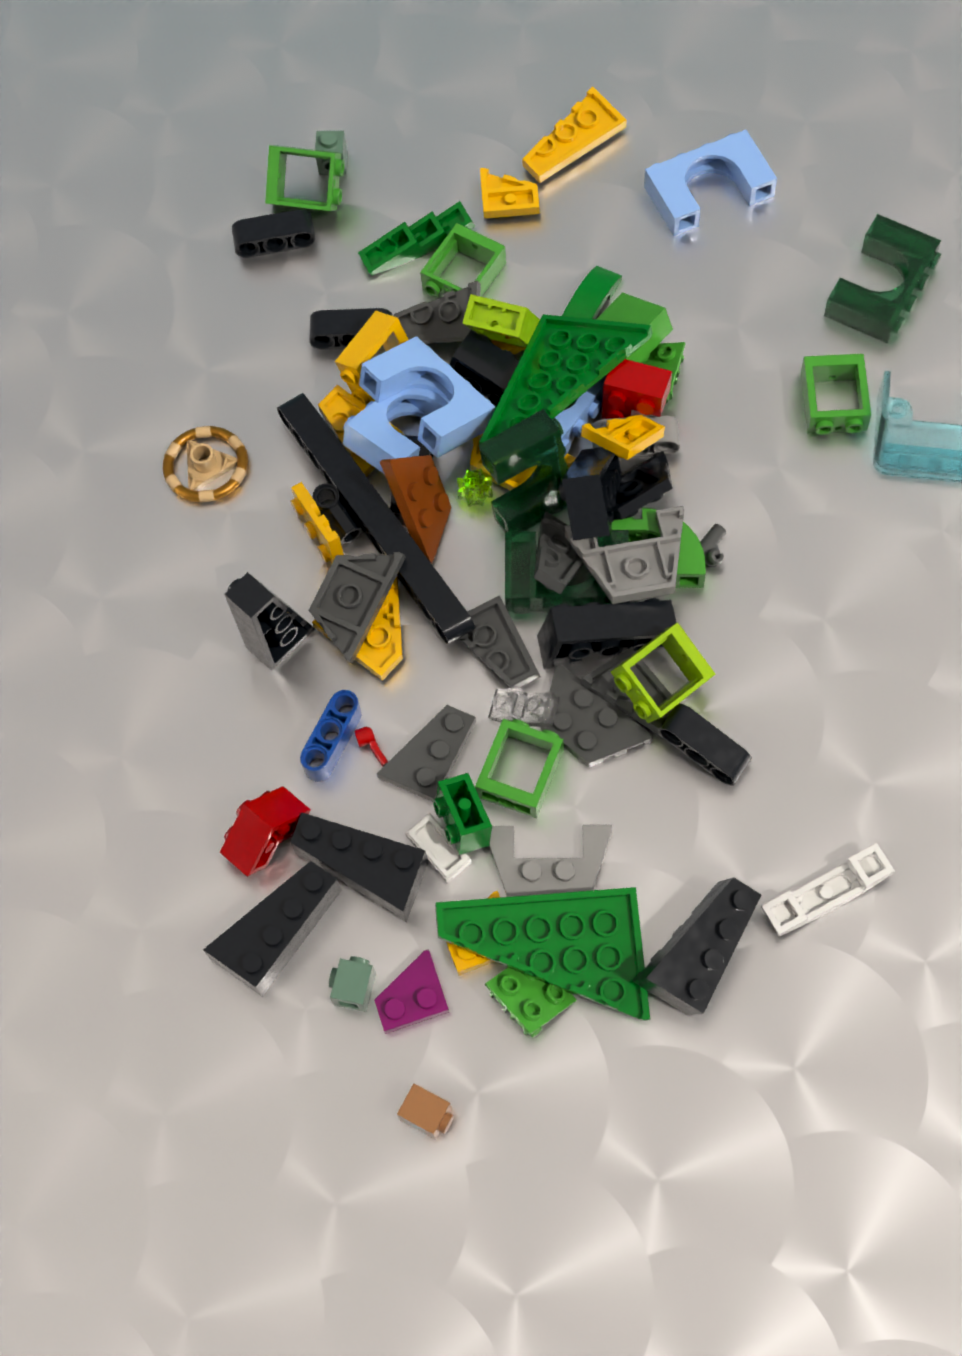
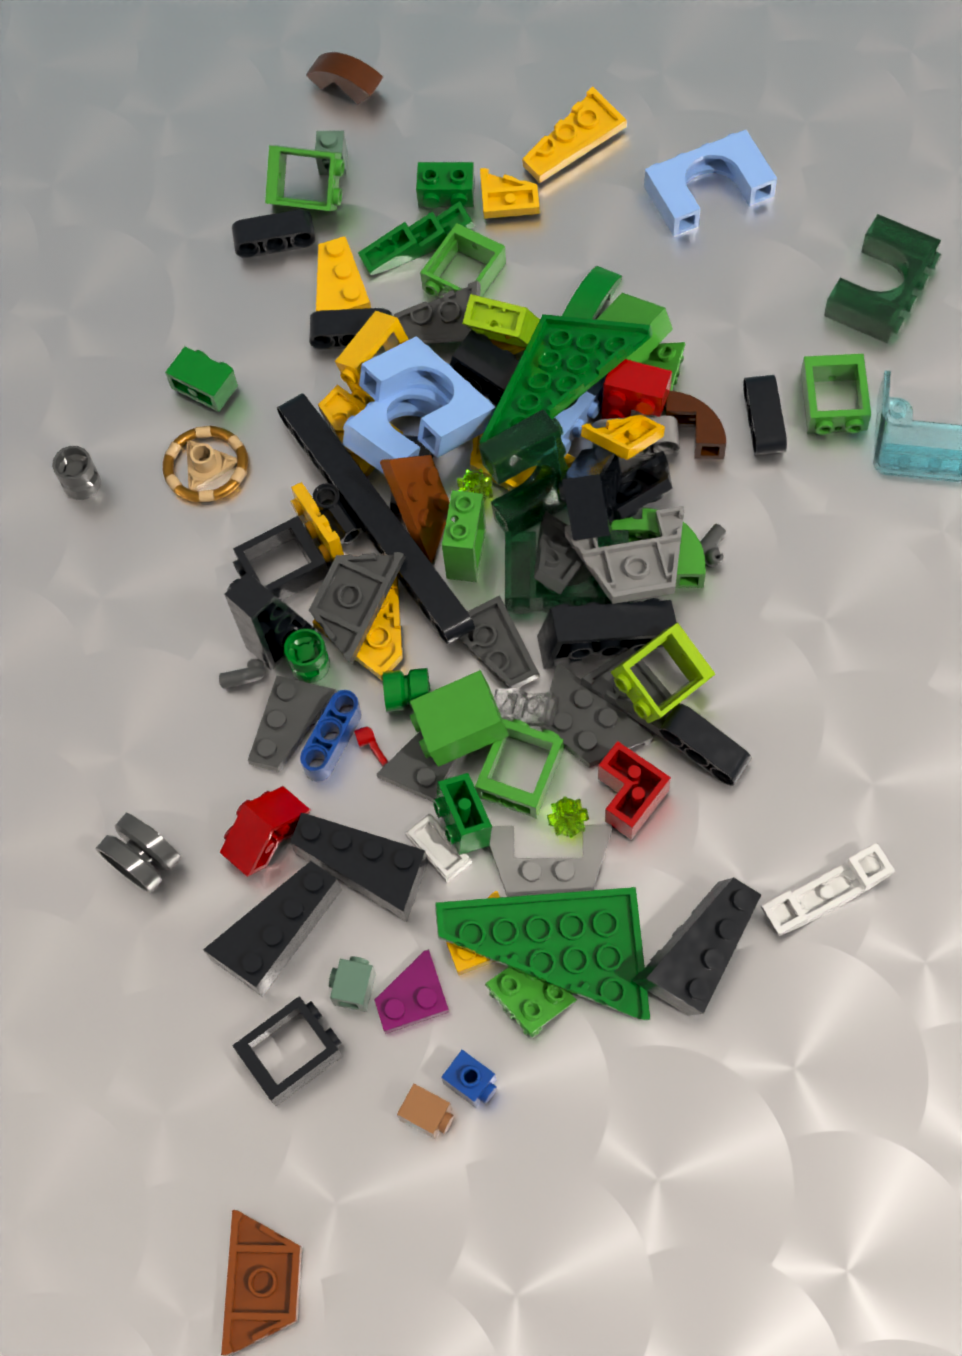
(76, 472): none -> dark grey wheel
(141, 848): none -> dark grey wheel
(202, 378): none -> green brick
(252, 673): none -> dark grey arm
(260, 1284): none -> dark orange wing
(286, 719): none -> dark grey wing
(295, 581): none -> black window
(303, 1075): none -> black window
(307, 655): none -> green wheel
(338, 278): none -> yellow wing
(347, 72): none -> reddish brown brick
(402, 688): none -> green wheel
(445, 184): none -> green brick
(457, 719): none -> bright green brick
(465, 537): none -> bright green window
(470, 1079): none -> blue brick
(568, 817): none -> clear neon green gear
(637, 785): none -> red brick
(709, 431): none -> reddish brown brick
(764, 415): none -> black beam

